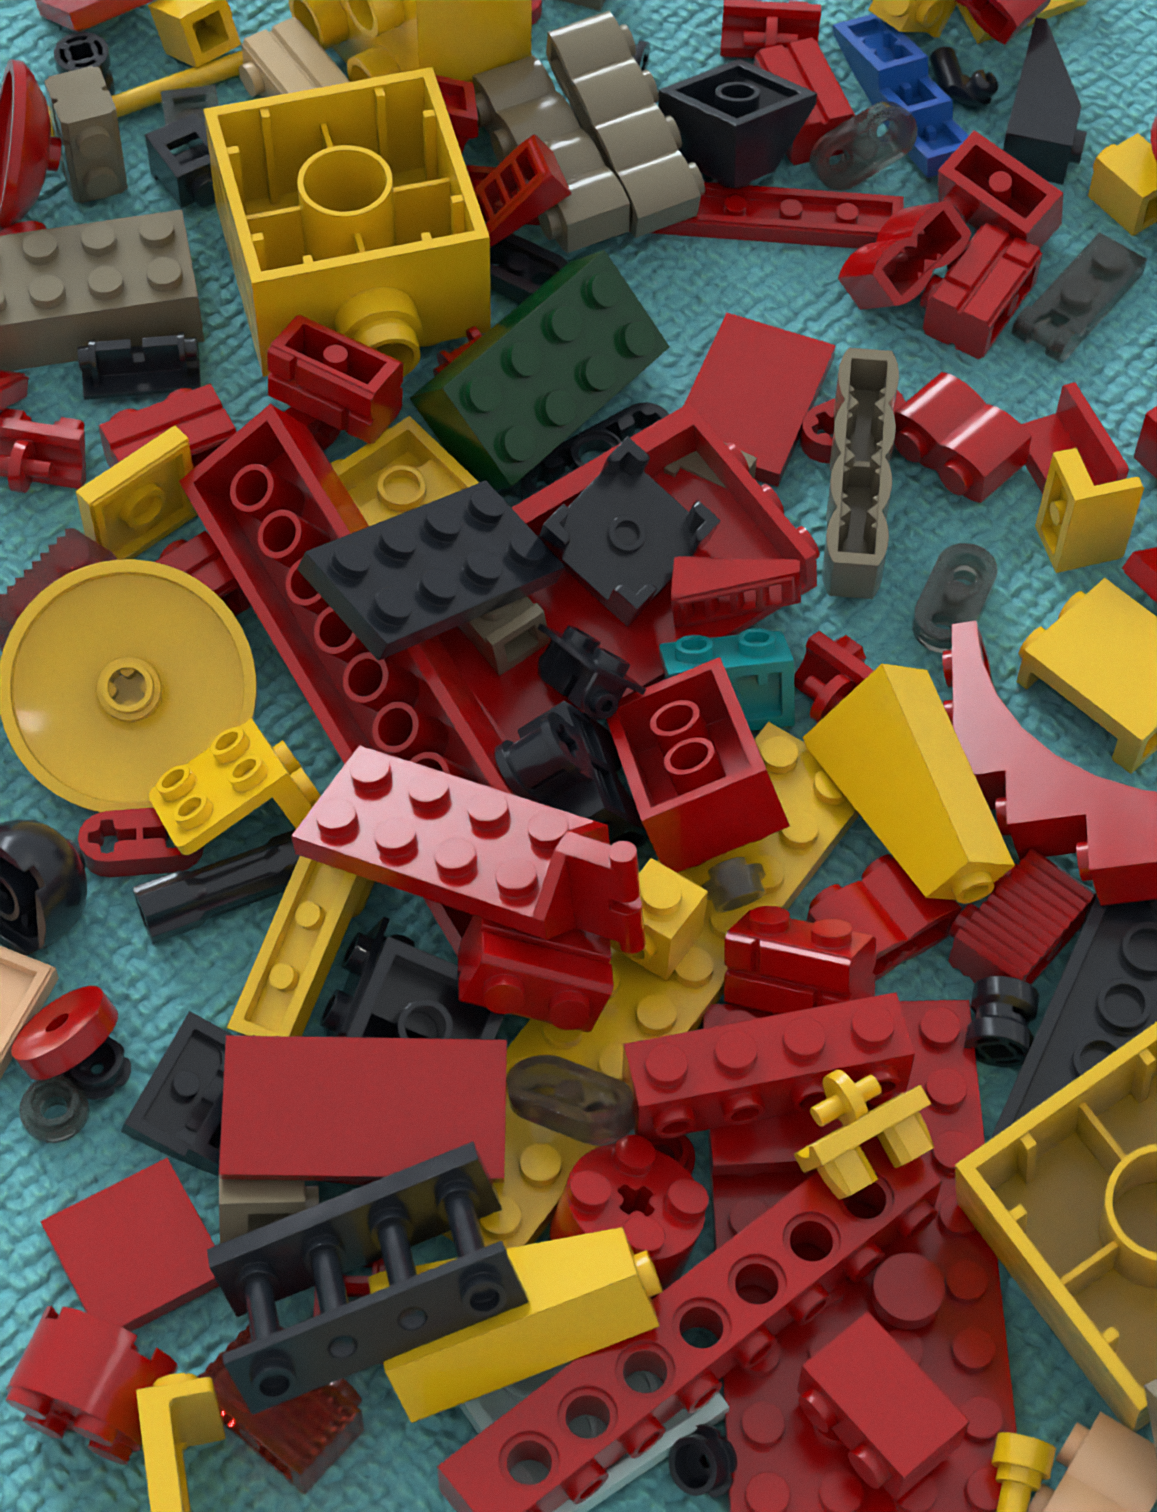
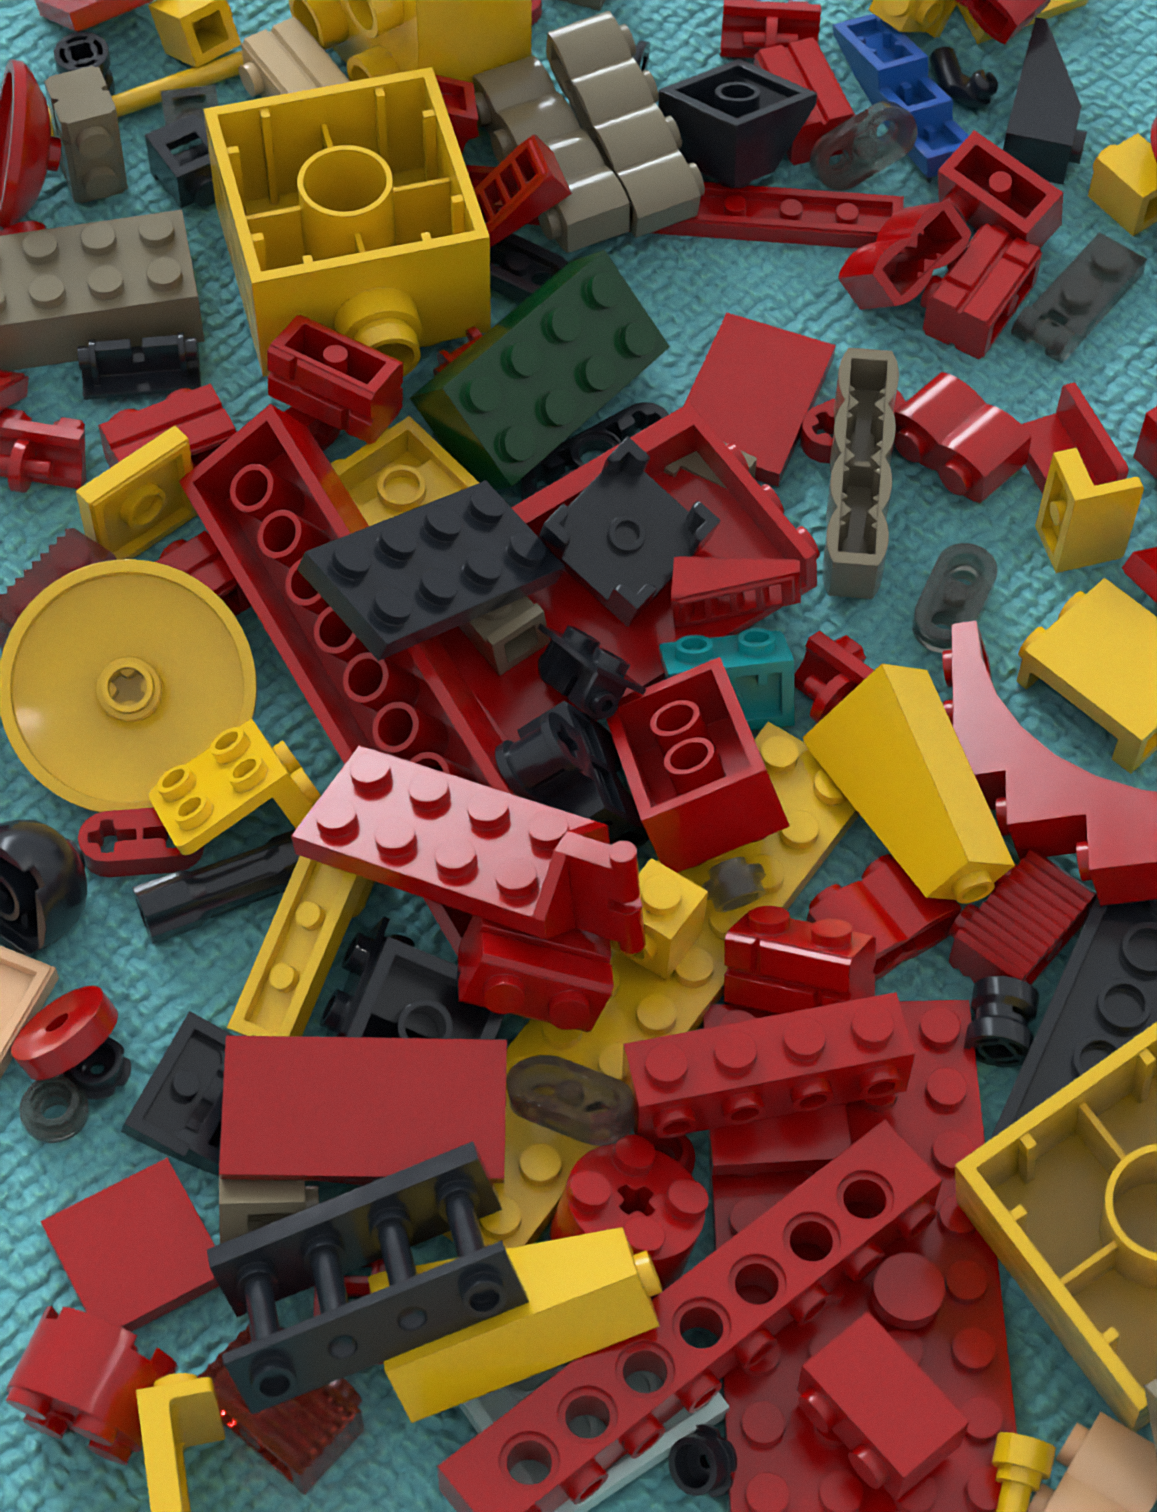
(839, 1153): yellow hips -> none

